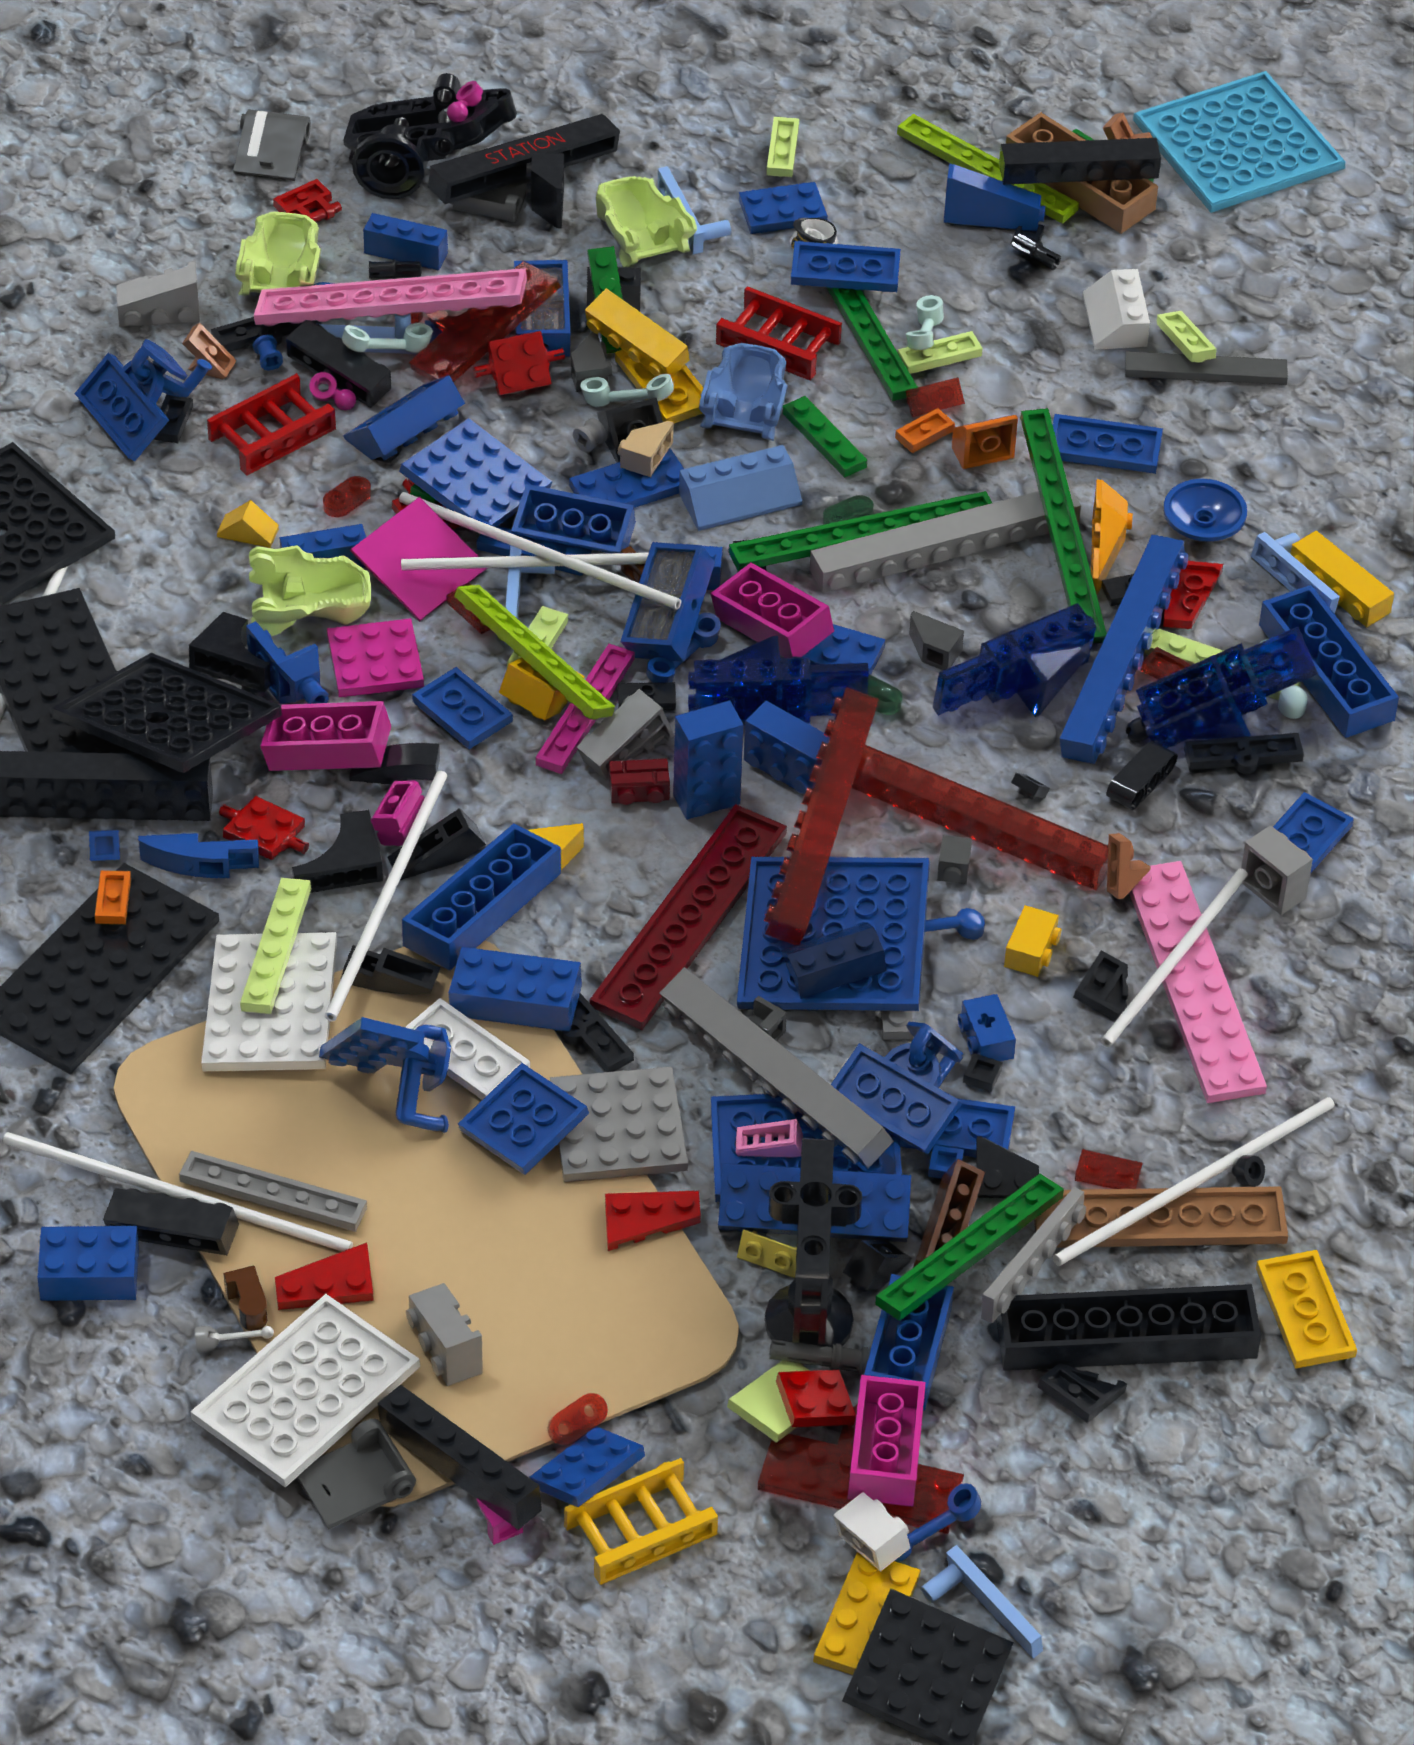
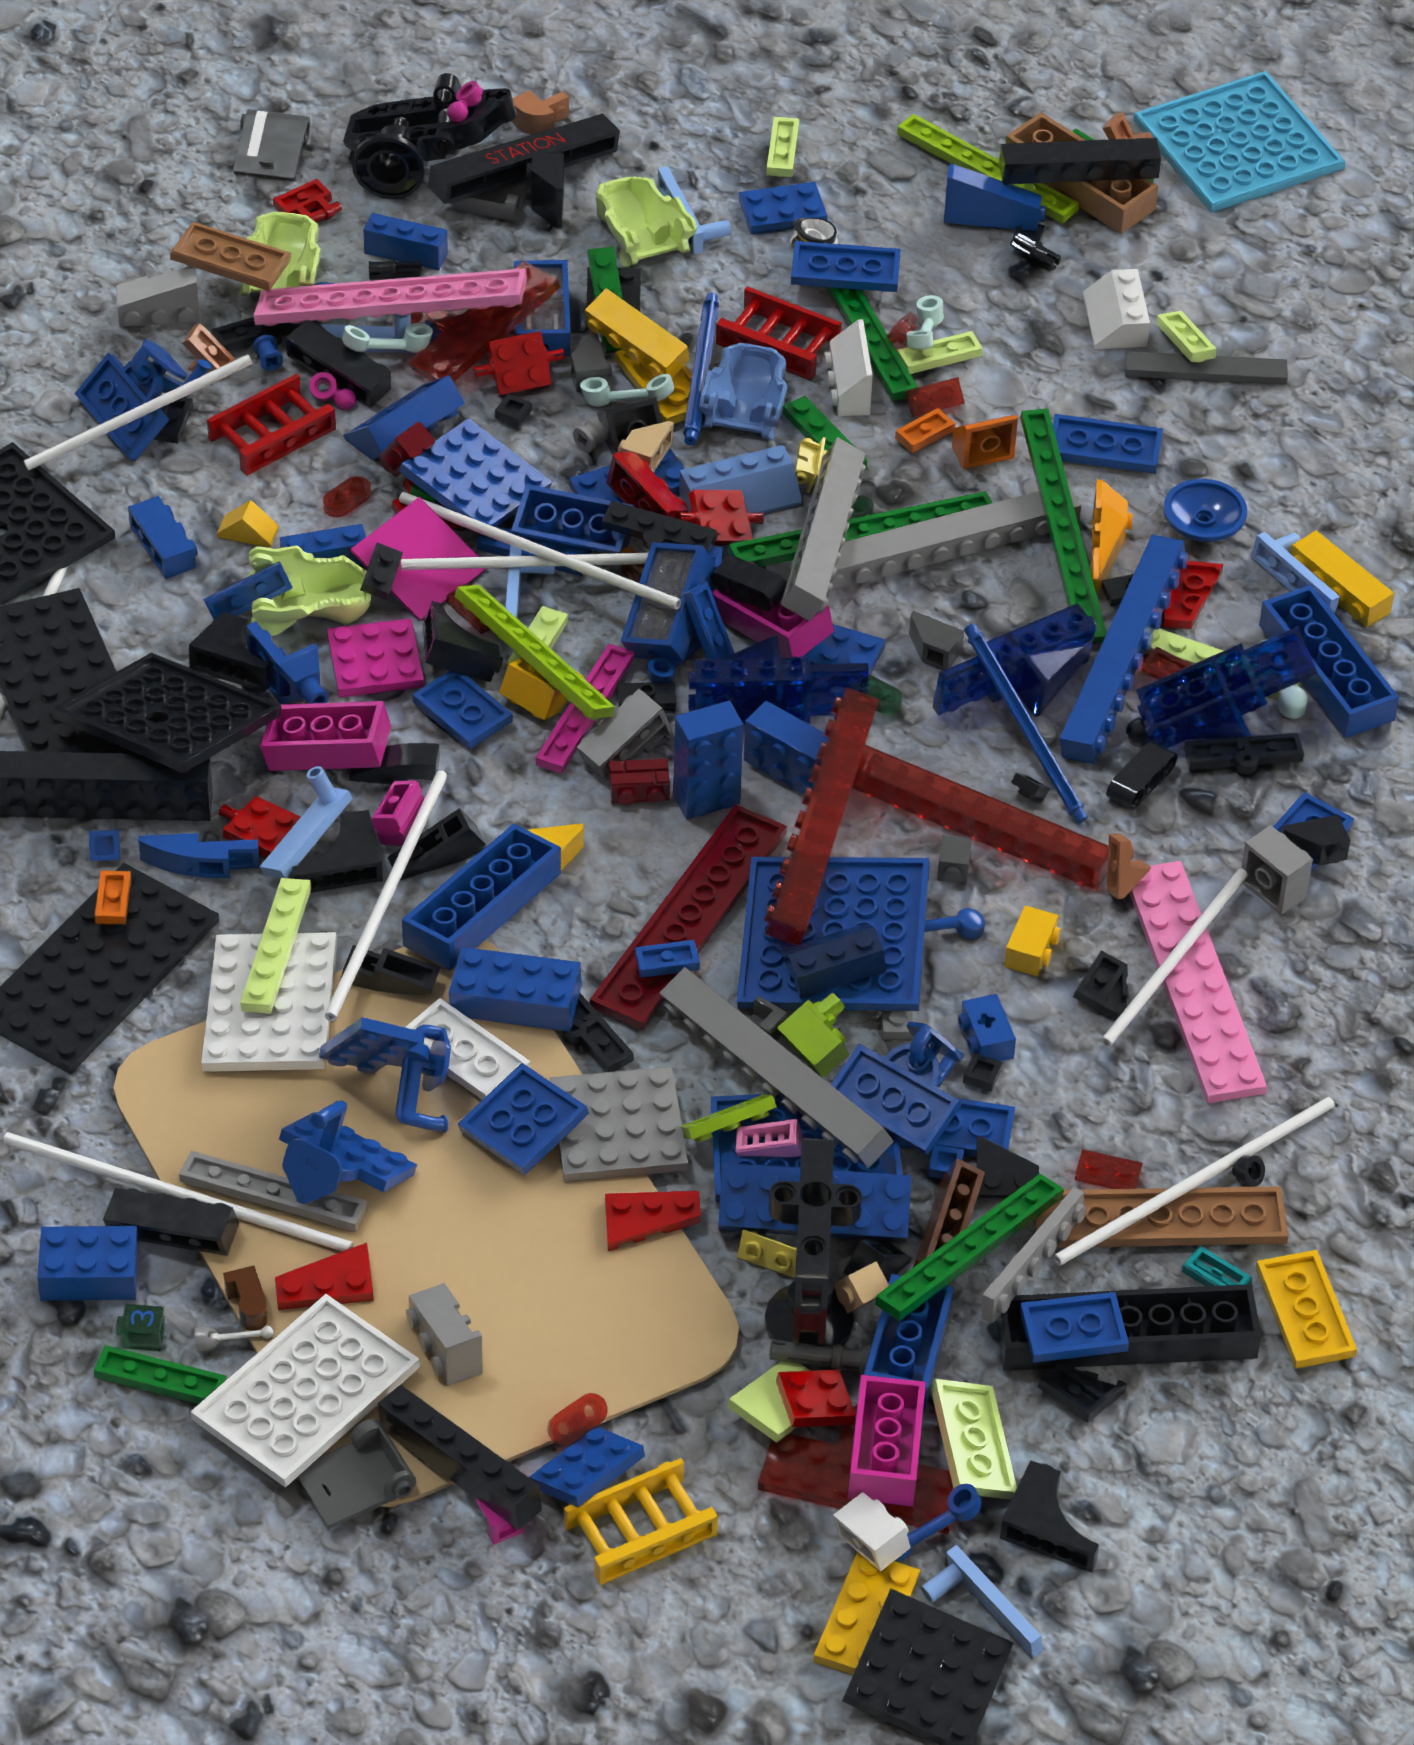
(138, 412): none -> white piece
(141, 1327): none -> clear green brick
(156, 1375): none -> green plate
(162, 537): none -> blue brick
(230, 256): none -> medium nougat tile
(240, 596): none -> blue tile
(309, 827): none -> light blue piece
(326, 1152): none -> blue plate
(381, 571): none -> black plate
(406, 446): none -> dark red brick
(457, 649): none -> black arch
(513, 410): none -> black plate
(539, 115): none -> nougat brick
(638, 485): none -> red slope
(656, 527): none -> black hinge
(666, 958): none -> blue plate
(700, 368): none -> blue piece
(708, 622): none -> blue tile
(723, 512): none -> red plate
(729, 1118): none -> lime plate
(749, 583): none -> black beam
(809, 461): none -> light yellow hinge
(813, 1036): none -> lime hinge
(824, 530): none -> light grey brick
(850, 371): none -> white slope
(860, 1287): none -> tan slope
(904, 325): none -> clear red plate
(973, 1437): none -> yellowish green plate
(1026, 723): none -> blue piece
(1038, 1523): none -> black arch
(1074, 1327): none -> blue plate
(1213, 1276): none -> teal tile
(1321, 838): none -> black slope

